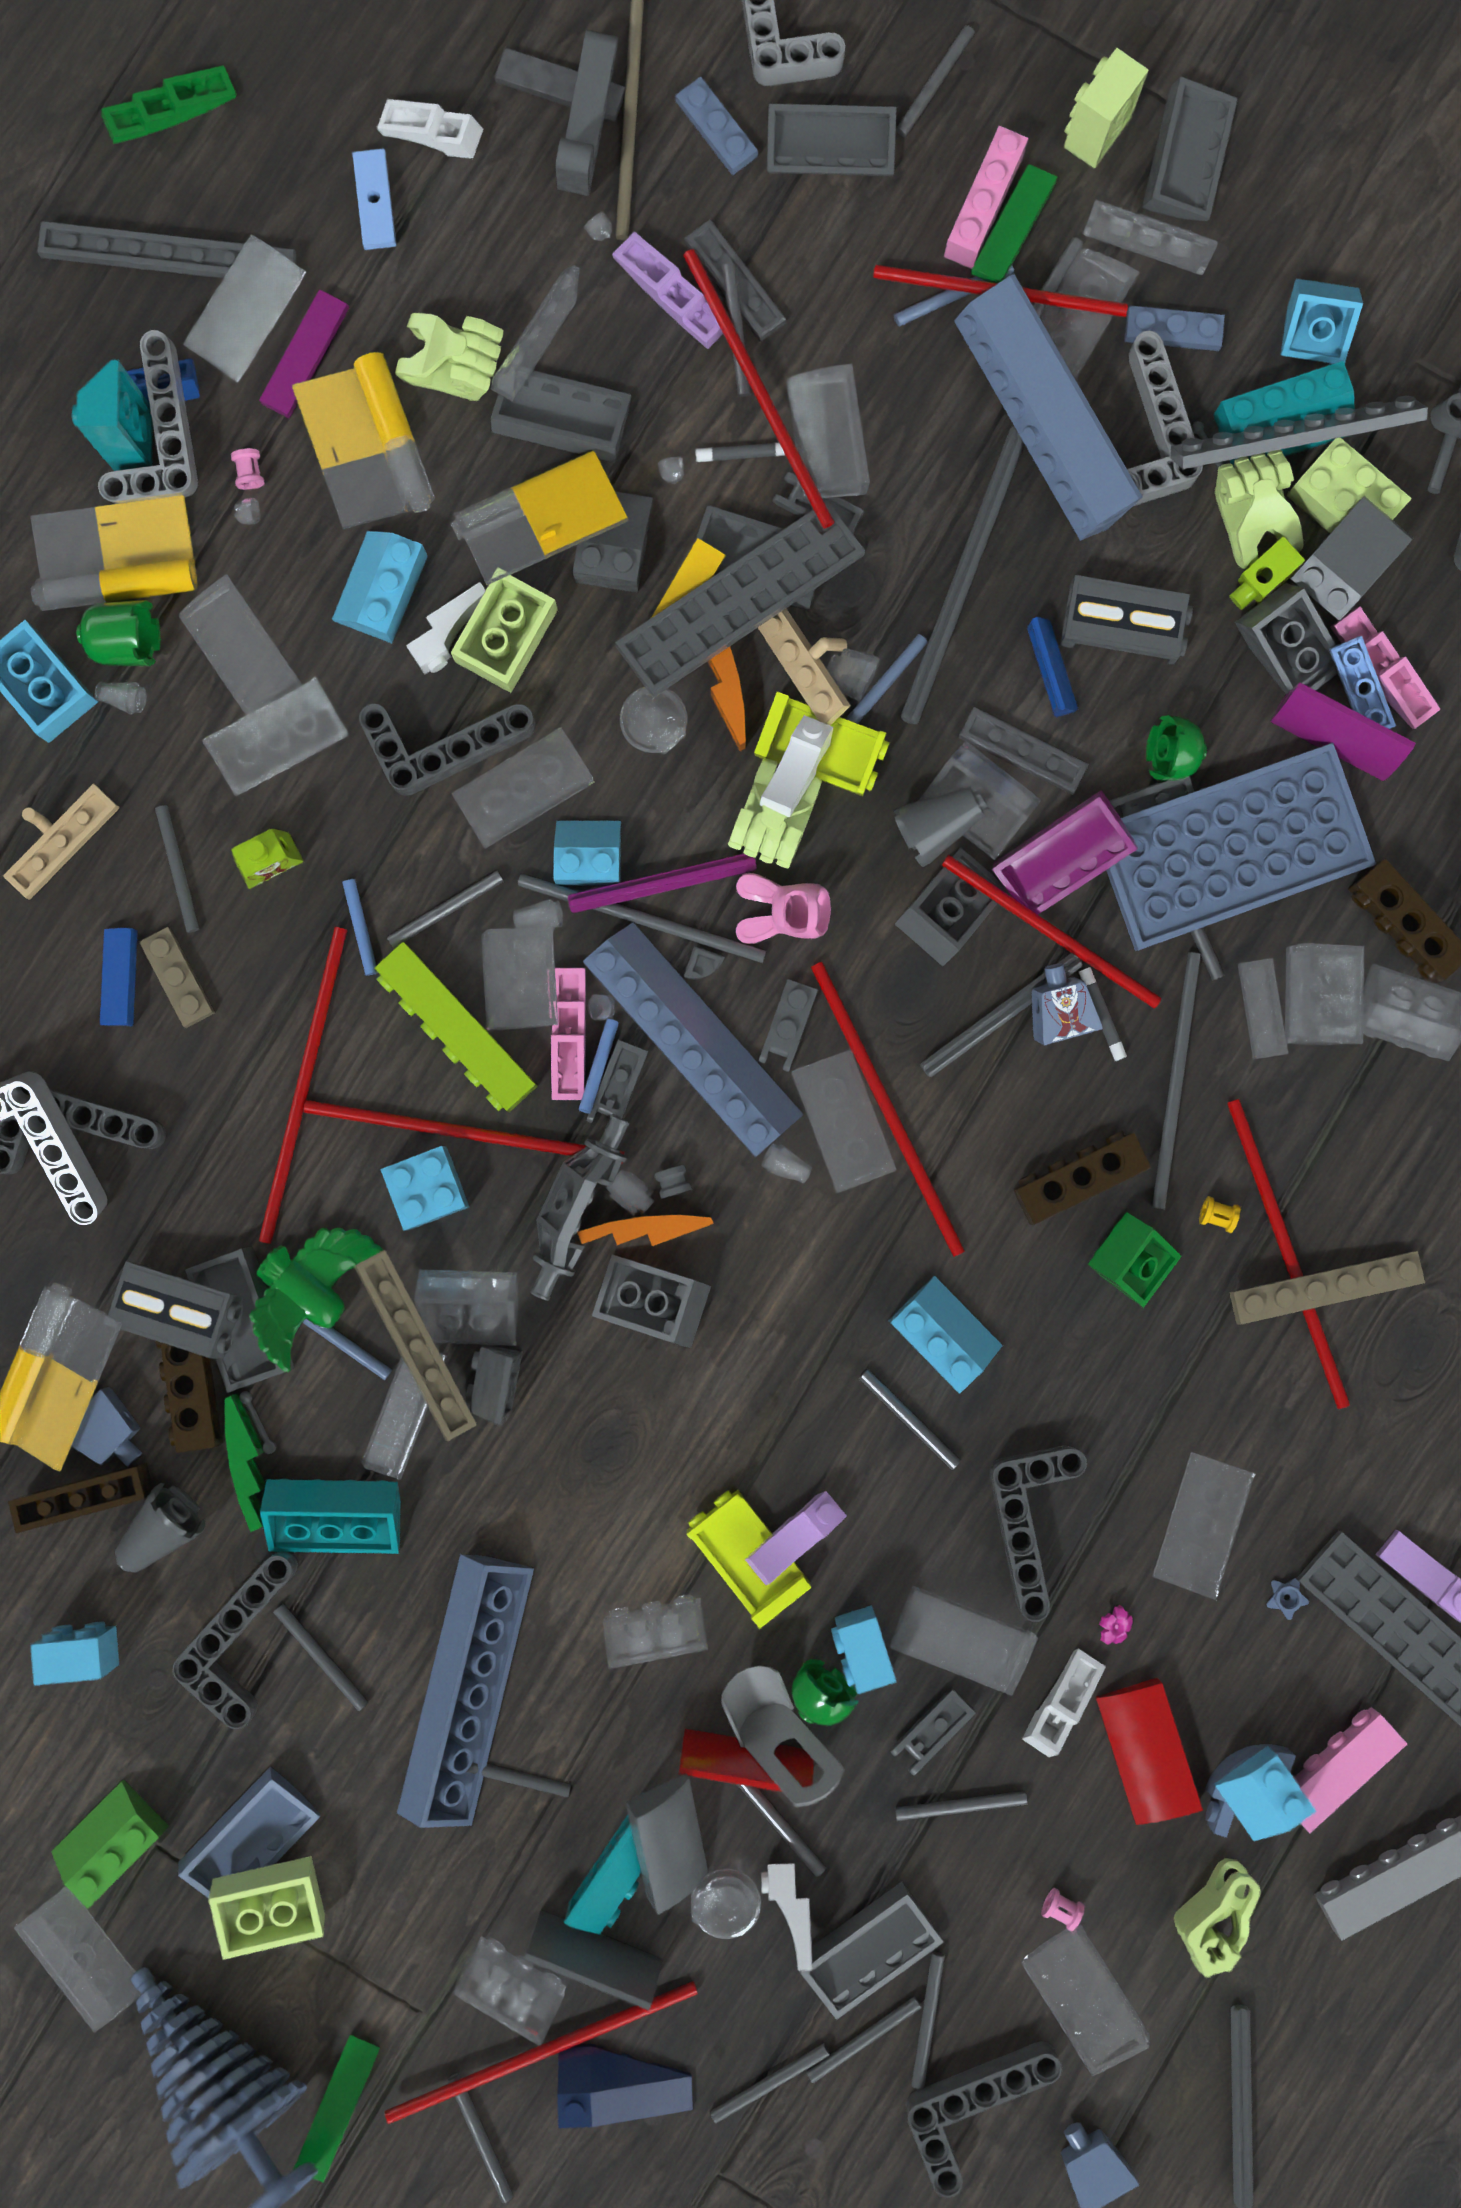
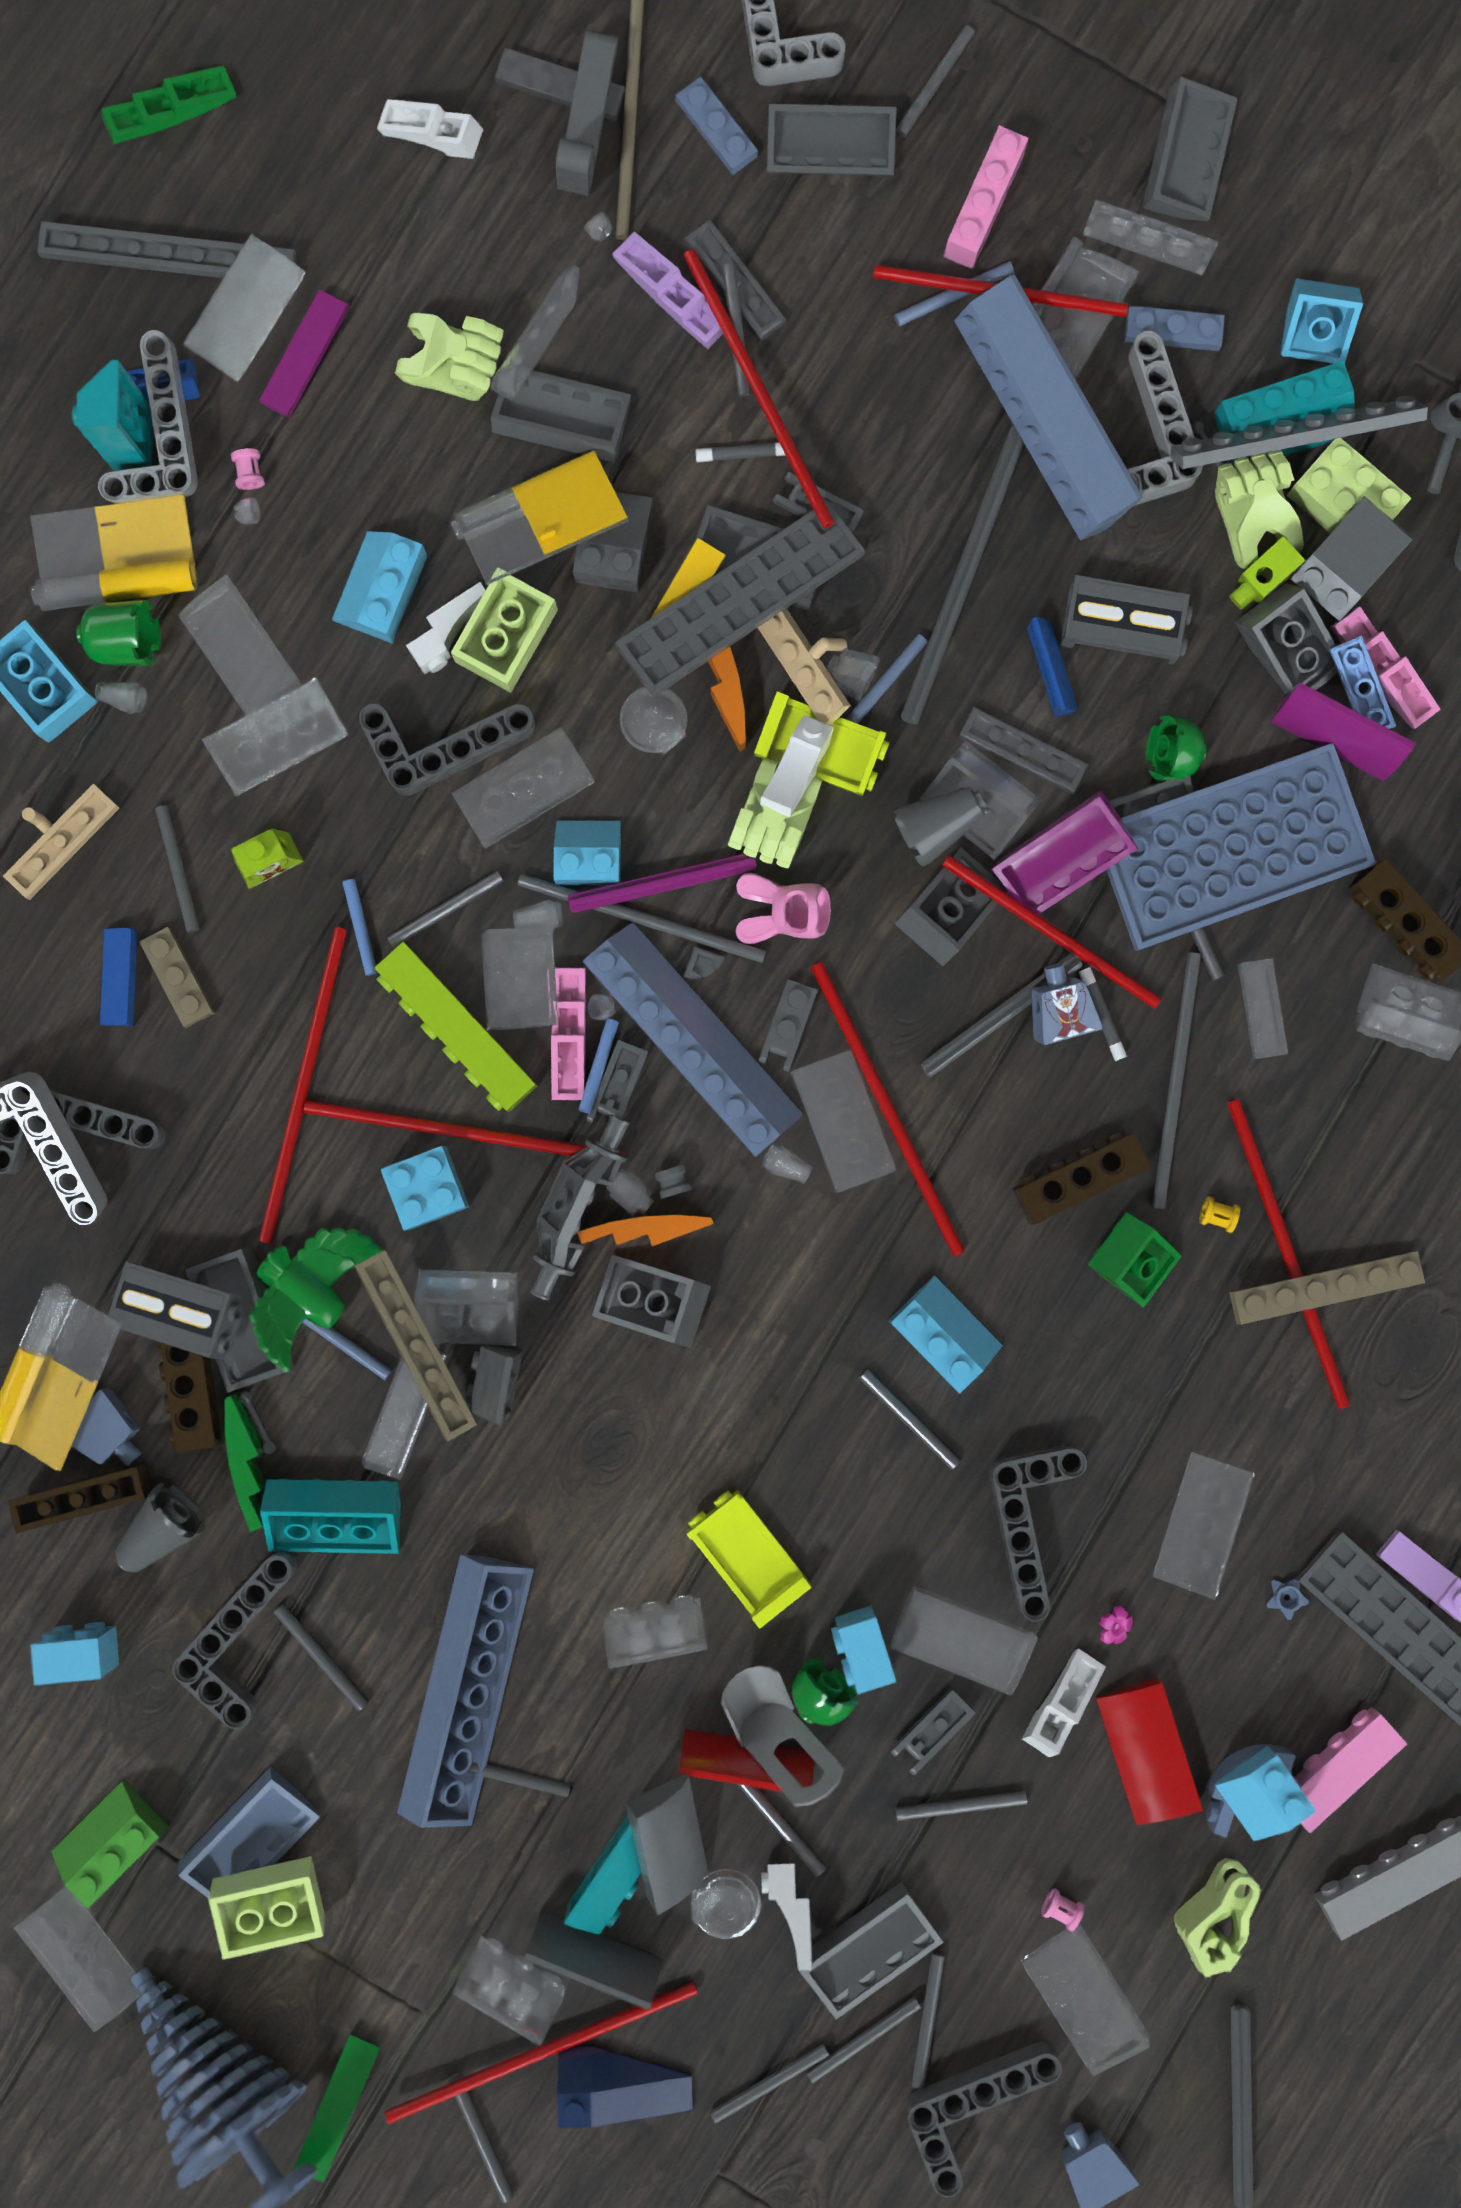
(364, 443): clear door -> none
(373, 184): light blue tile -> none
(671, 469): clear hinge -> none
(795, 1537): lavender slope -> none
(829, 430): clear slope -> none
(1014, 225): green tile -> none
(1104, 106): yellowish green brick -> none
(1324, 994): clear slope -> none

